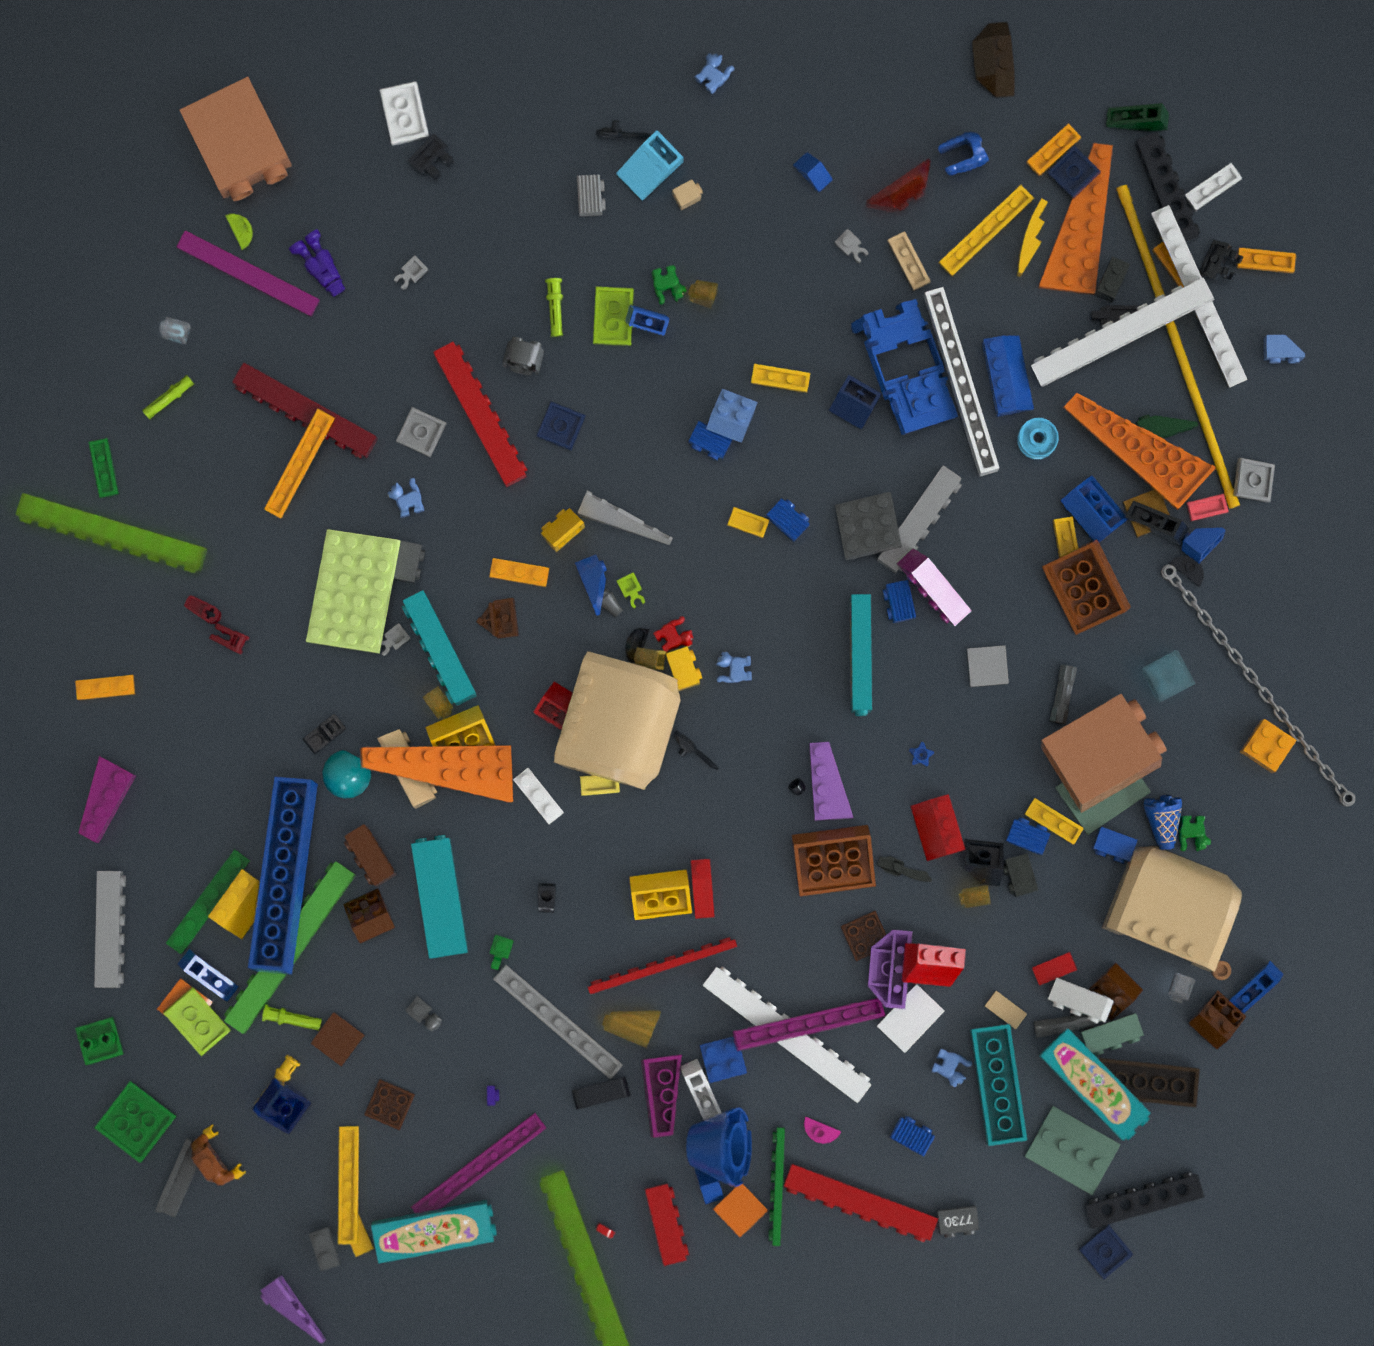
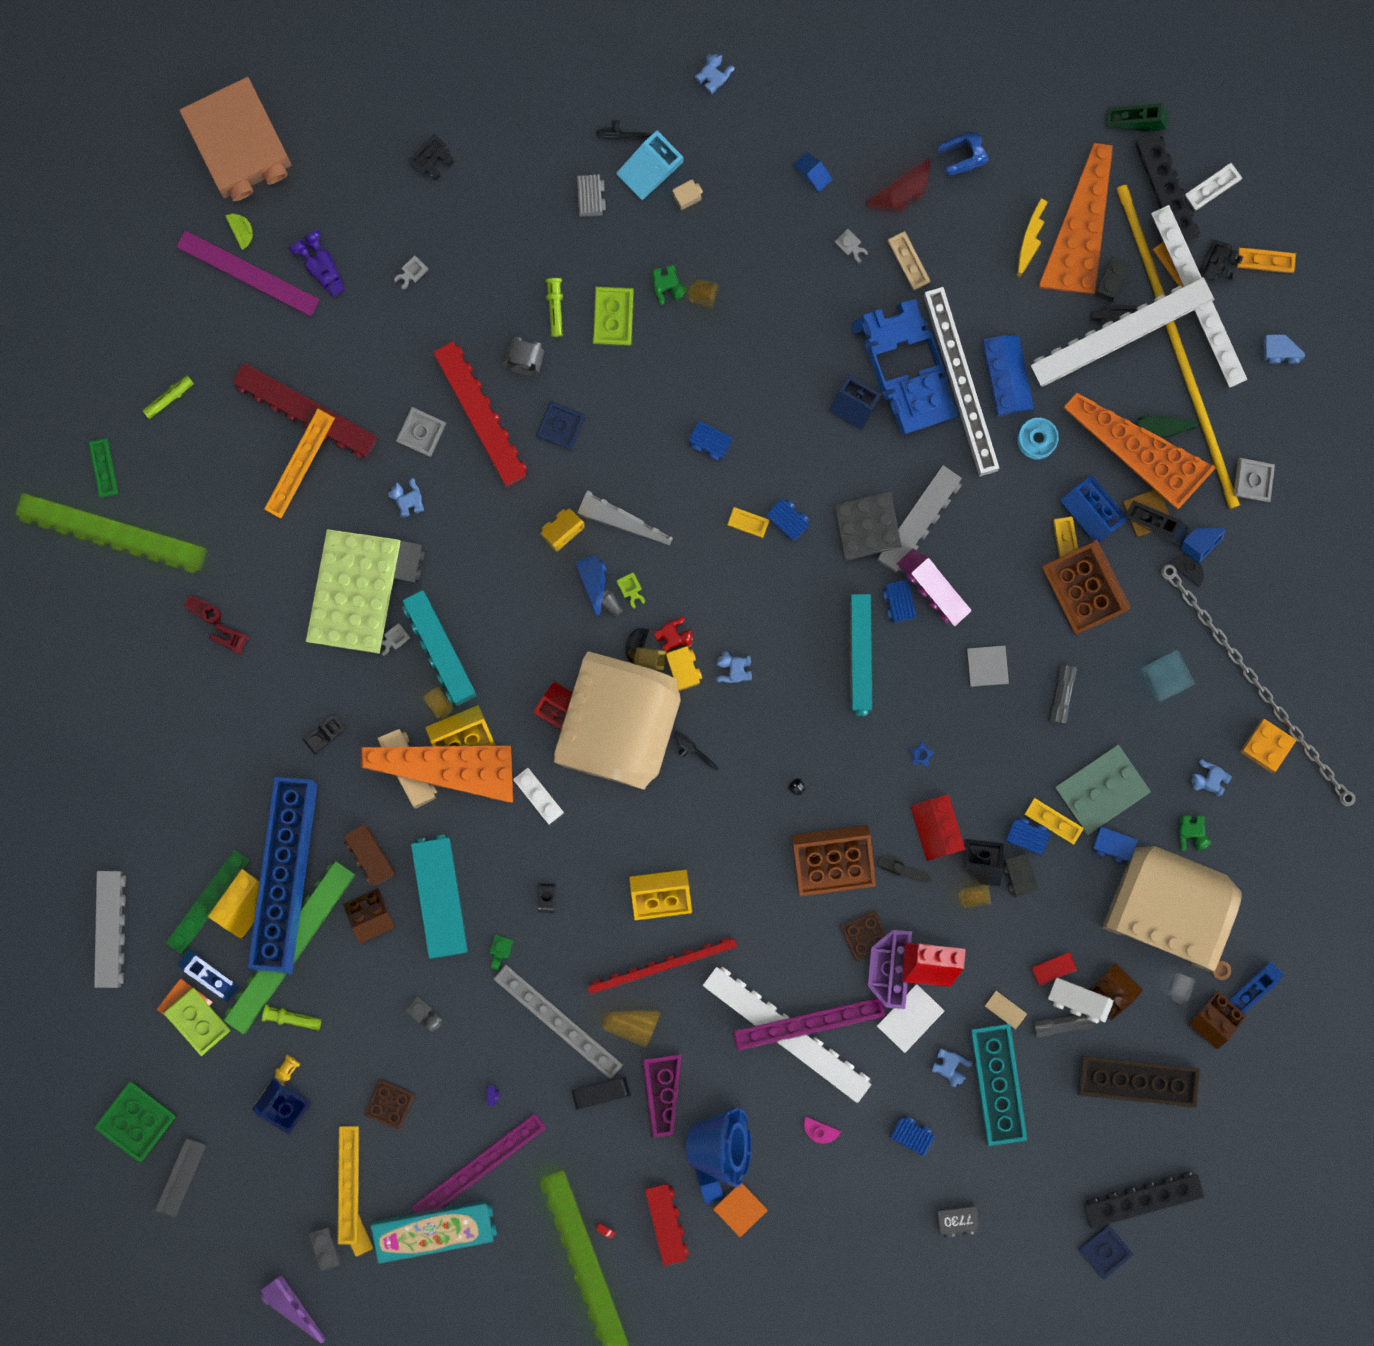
(99, 1041): green plate -> none
(105, 687): light orange plate -> none
(105, 796): magenta wedge -> none
(175, 330): clear brick -> none
(209, 1162): dark orange torso -> none
(337, 1039): reddish brown tile -> none
(344, 775): teal cylinder -> none
(404, 113): white tile -> none
(500, 618): reddish brown slope -> none
(519, 572): light orange plate -> none
(595, 785): light yellow tile -> none
(647, 320): blue brick -> none
(700, 1089): white slope -> none
(702, 888): red slope -> none
(722, 1059): blue brick -> none
(731, 415): medium blue brick -> none
(776, 1194): green plate -> none
(780, 378): yellow plate -> none
(827, 787): medium lavender wedge -> none
(861, 1202): red brick -> none
(986, 230): yellow plate -> none
(995, 60): dark brown wedge -> none
(1053, 149): light orange plate -> none
(1072, 1150): sand green plate -> none
(1074, 172): dark blue tile -> none
(1095, 1085): brick -> none
(1103, 751): nougat brick -> none
(1112, 1034): sand green brick -> none
(1164, 819): blue cone -> none
(1207, 507): coral tile -> none
(1212, 780): none -> medium blue animal

